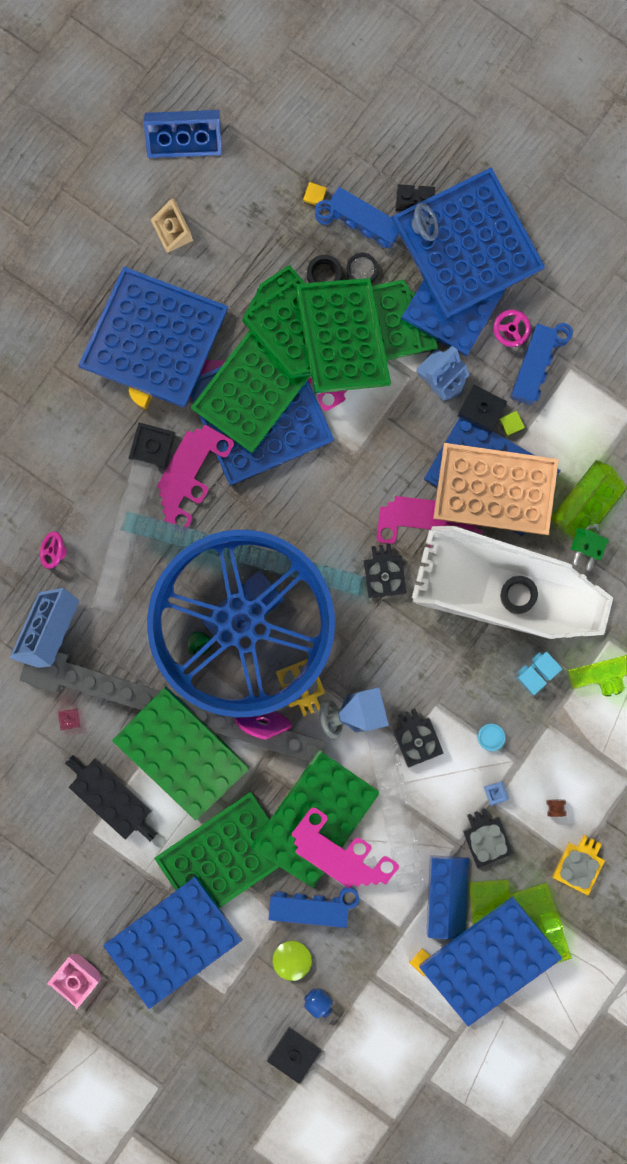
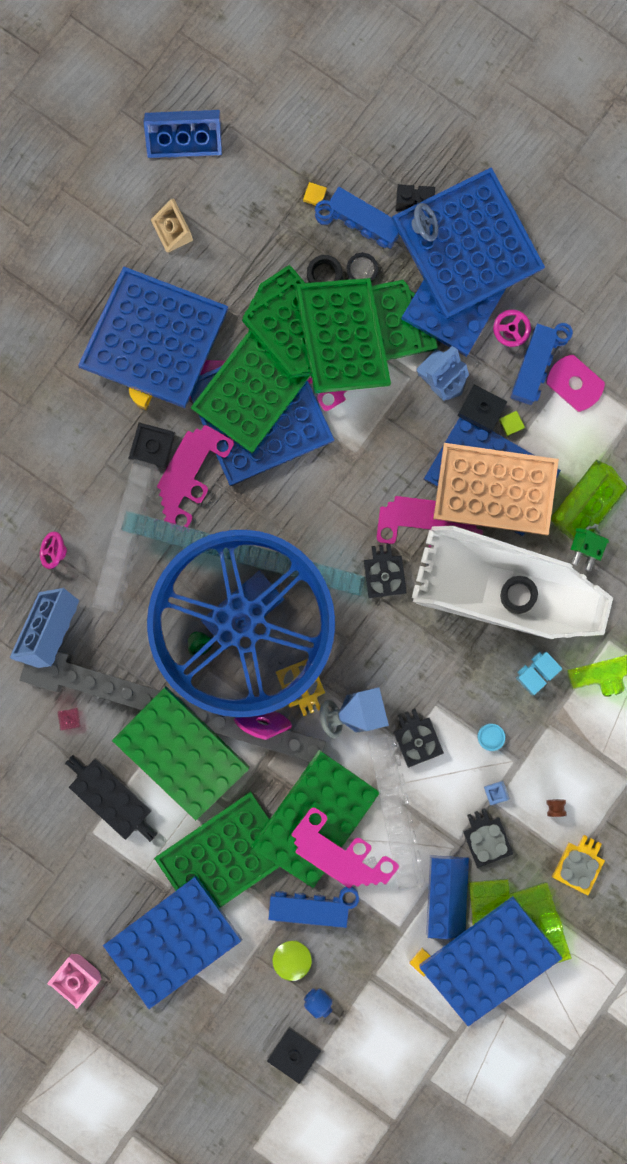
(571, 367): none -> dark pink piece

